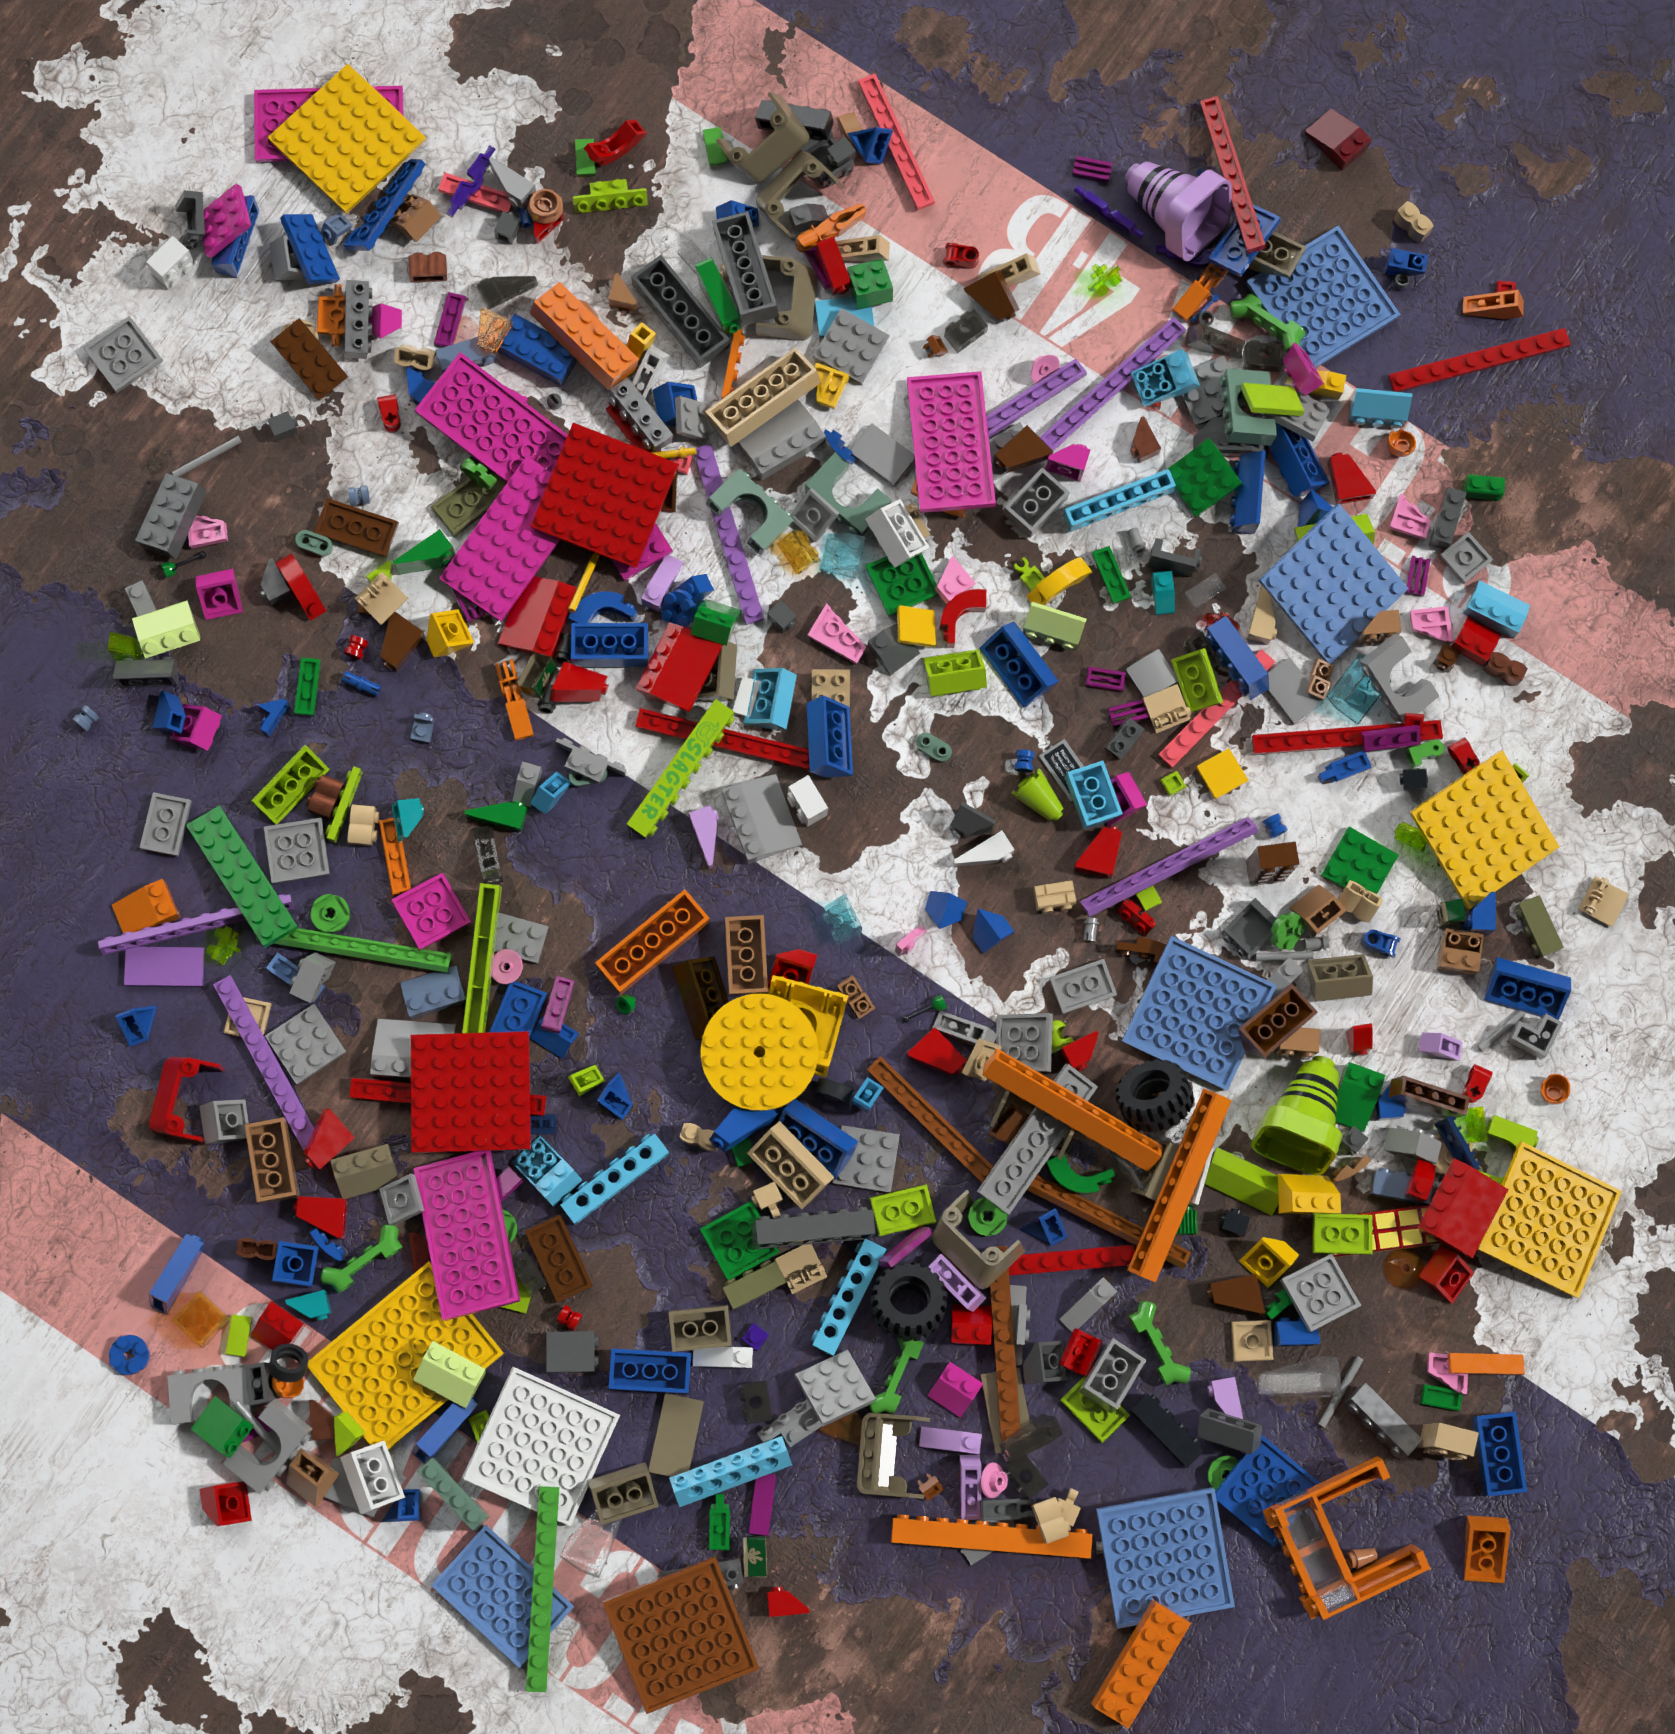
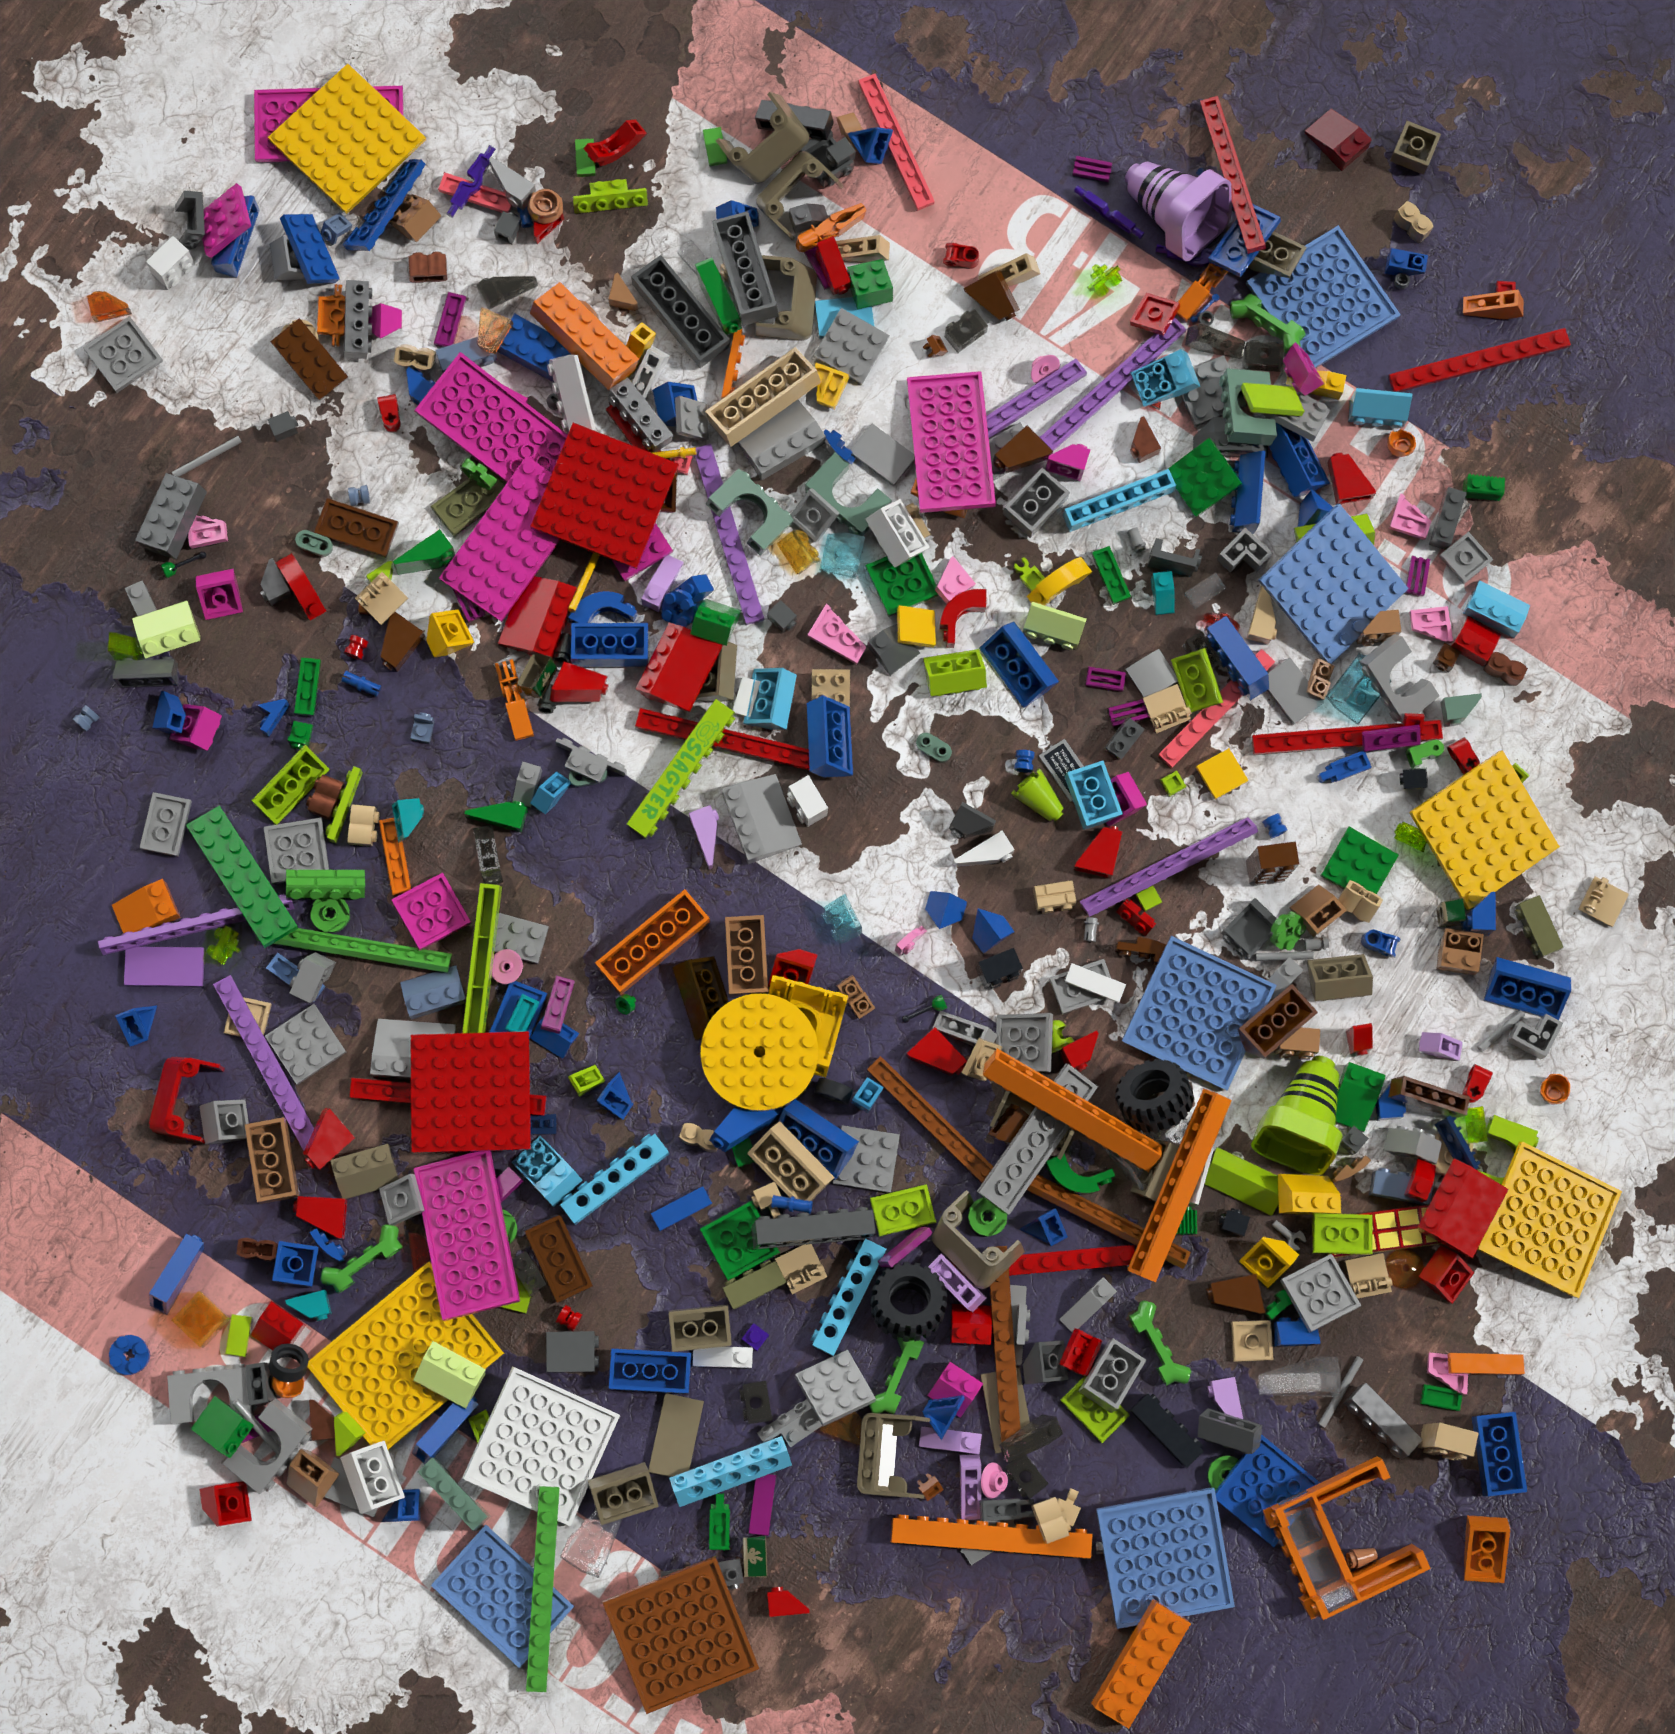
(106, 306): none -> clear orange slope
(300, 735): none -> green bracket
(325, 884): none -> bright green brick
(522, 1014): none -> teal tile
(571, 392): none -> white slope
(681, 1208): none -> blue tile
(792, 1204): none -> blue pin
(942, 1413): none -> blue slope
(999, 969): none -> black brick
(1095, 983): none -> white tile
(1155, 314): none -> plate
(1245, 548): none -> light grey brick
(1289, 1235): none -> light grey bar
(1368, 1275): none -> tan hinge
(1415, 147): none -> dark tan brick
(1457, 708): none -> sand green slope

